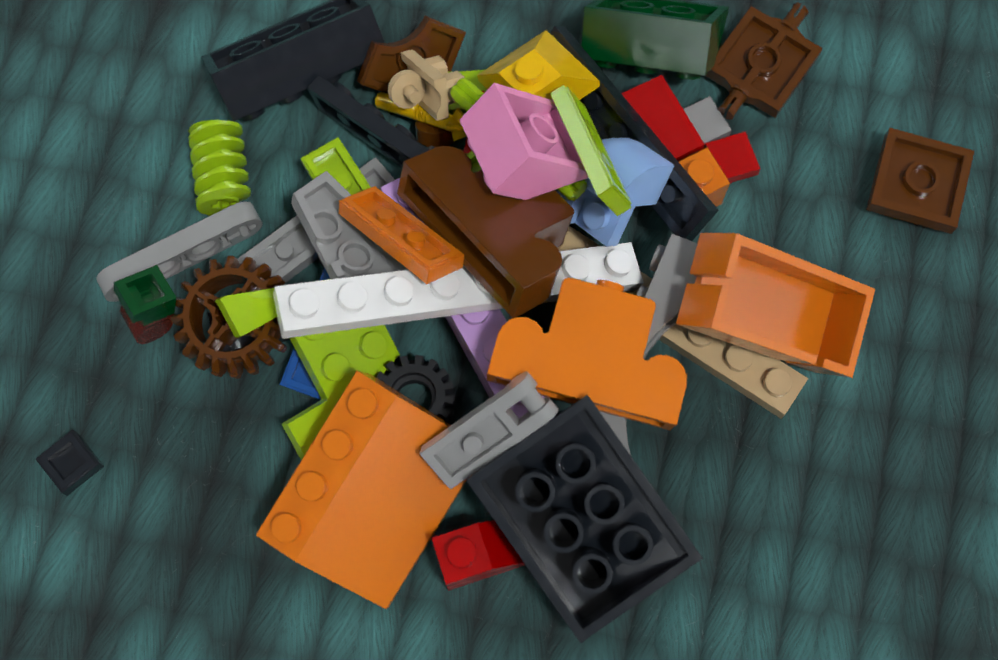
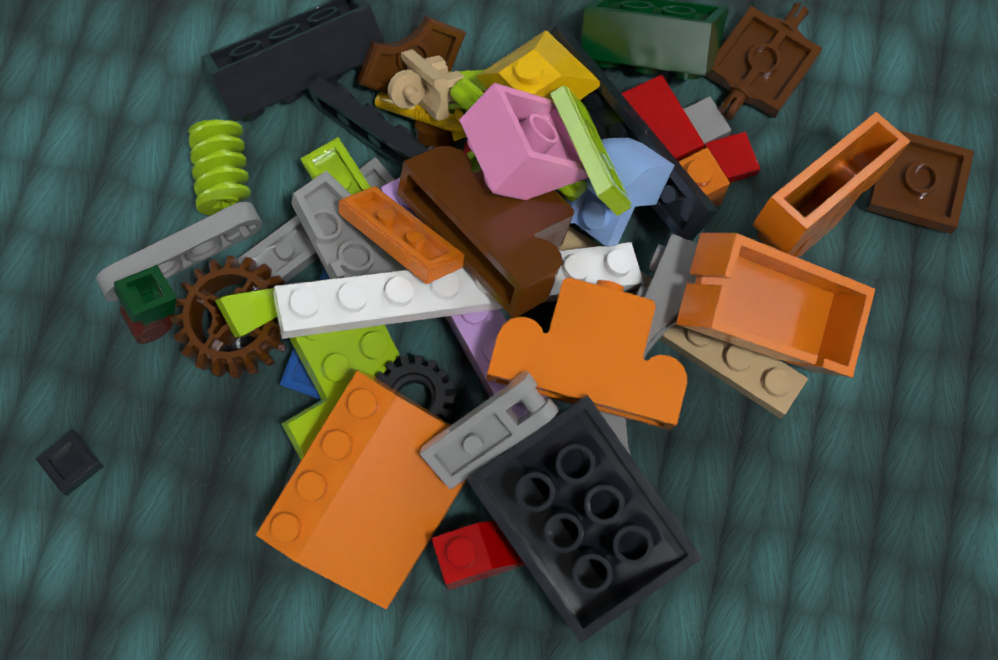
(828, 187): none -> orange brick

